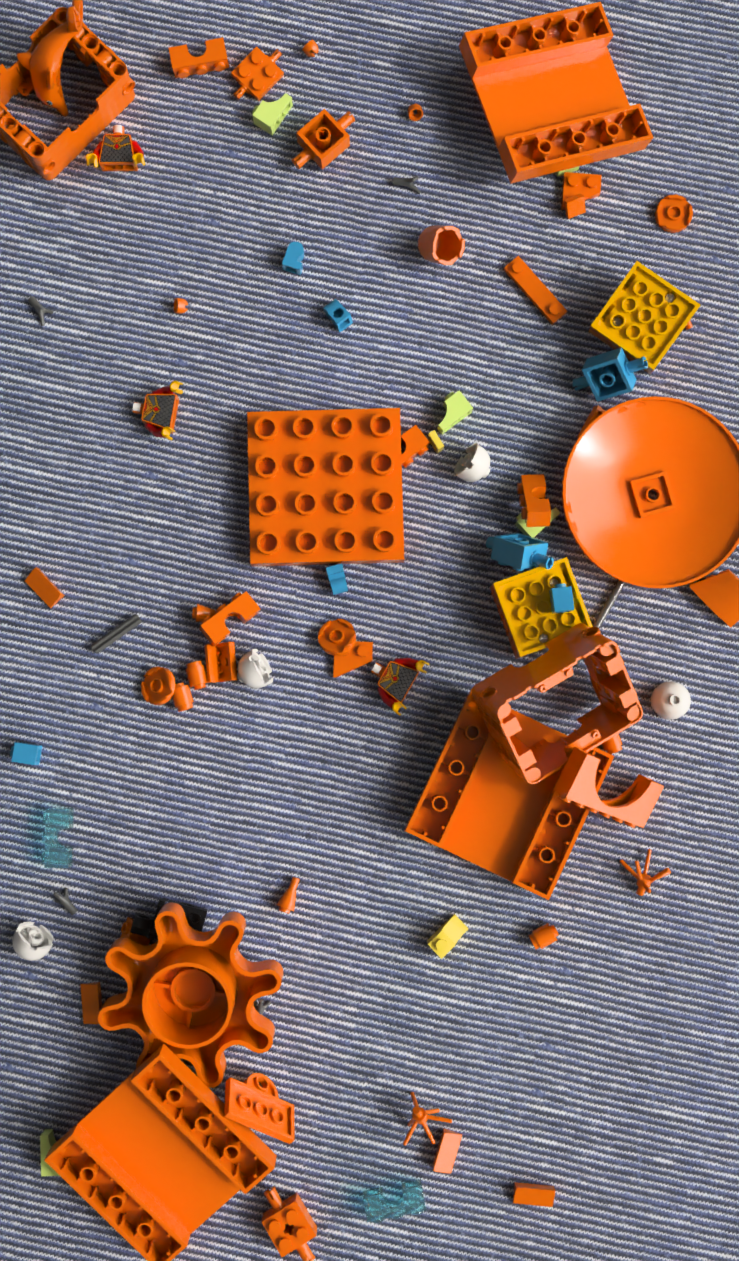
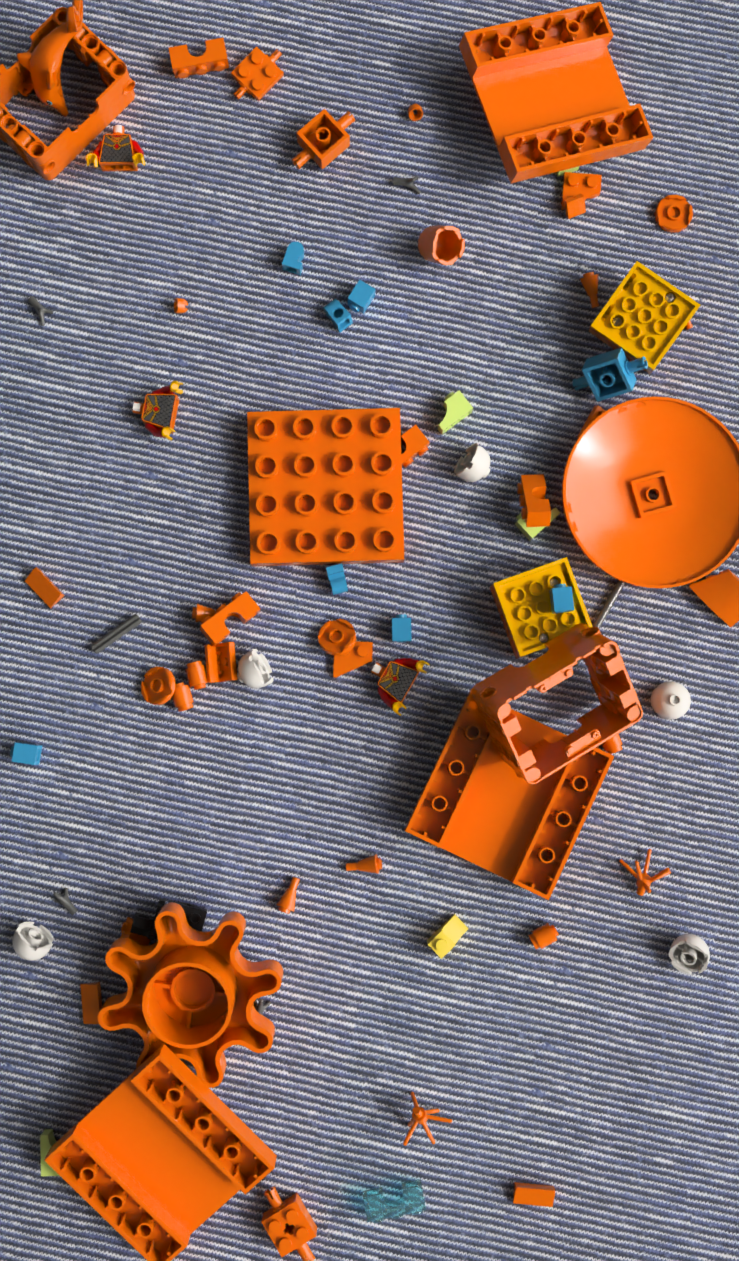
(56, 854): clear light blue arch -> none
(259, 1107): orange plate -> none
(271, 114): yellowish green arch -> none
(309, 48): orange hinge -> none
(361, 297): none -> dark azure brick
(371, 864): none -> orange cone
(401, 628): none -> dark azure brick
(435, 441): light yellow tile -> none
(446, 1151): slope -> none
(519, 551): dark azure brick -> none
(535, 290): orange plate -> none
(578, 785): arch -> none
(590, 284): none -> orange cone
(689, 954): none -> white cylinder

